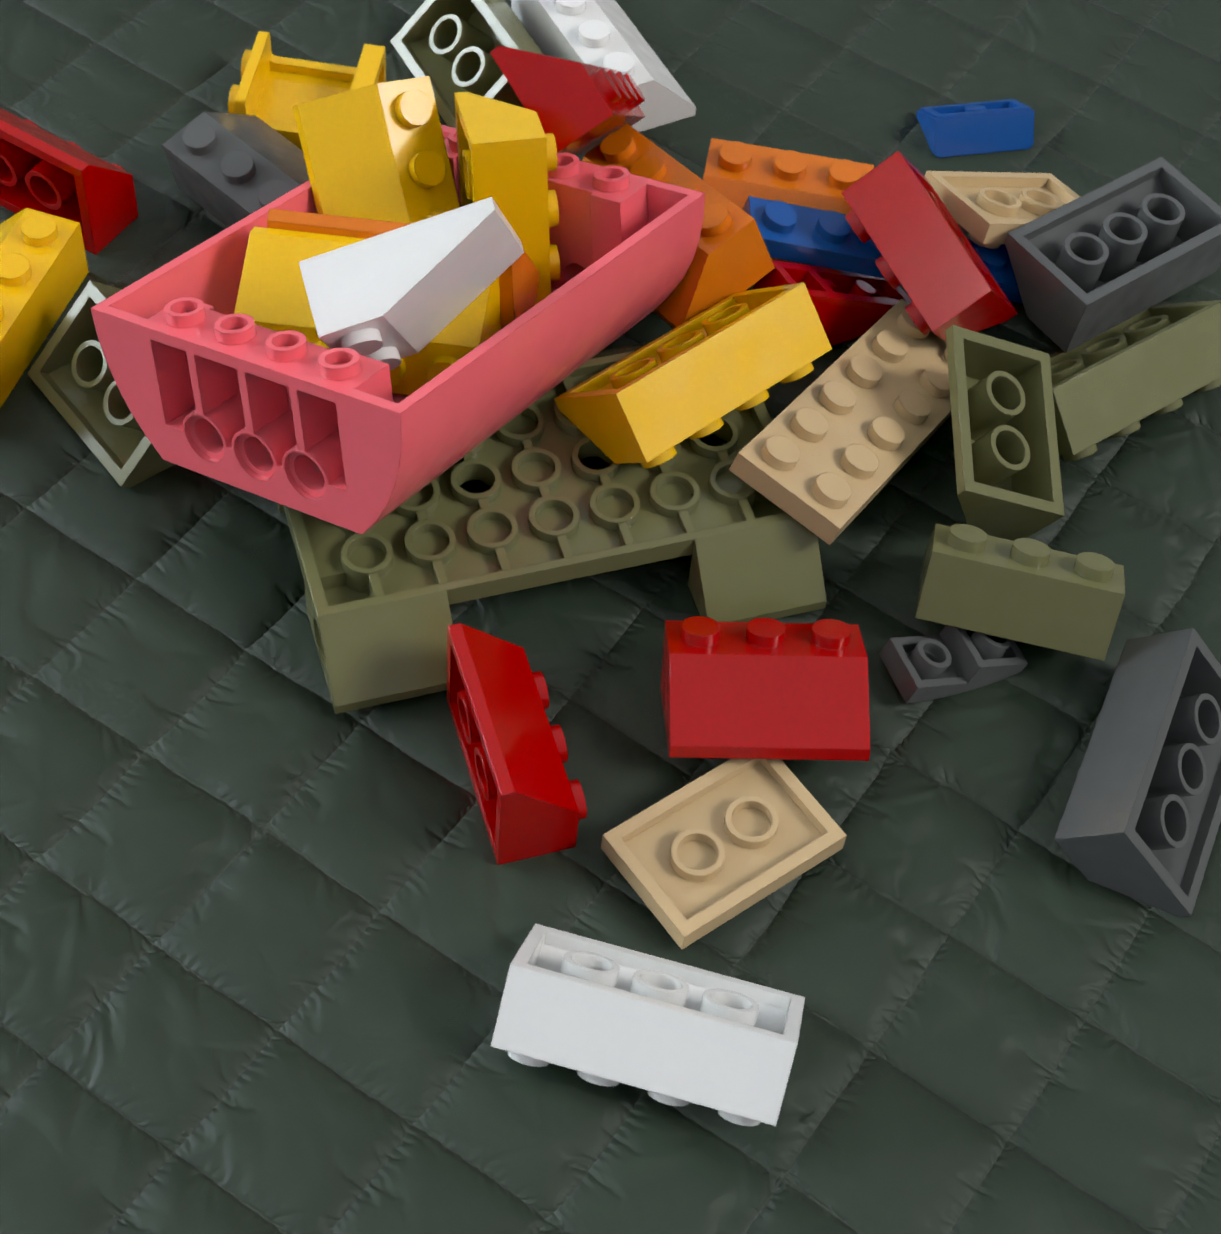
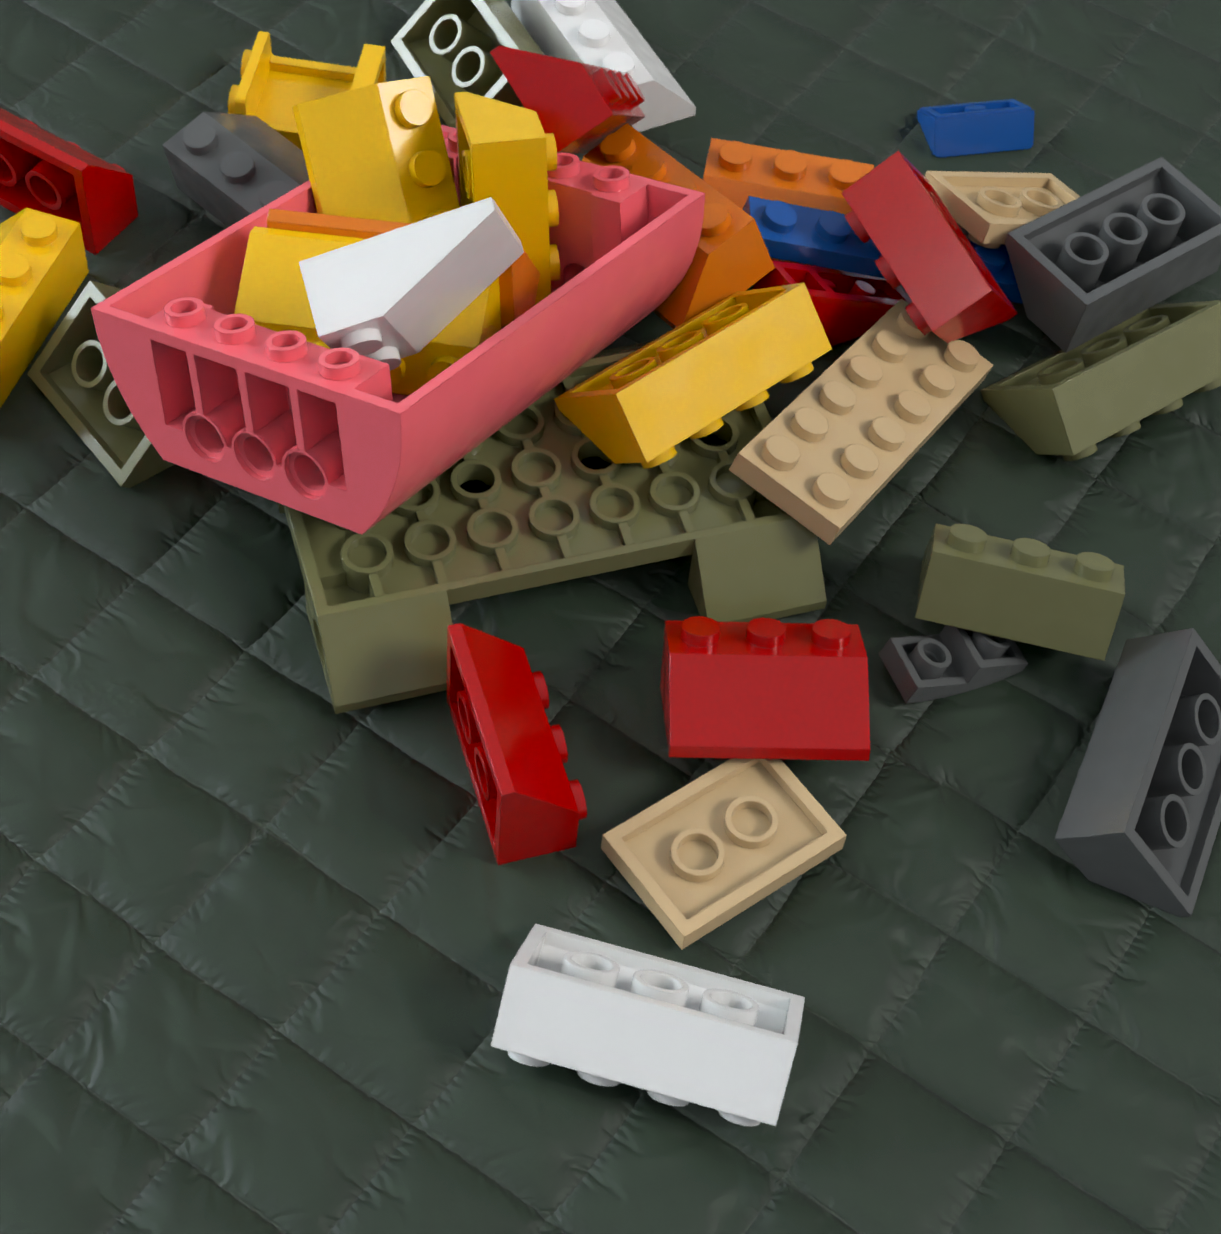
(1003, 434): olive slope -> none

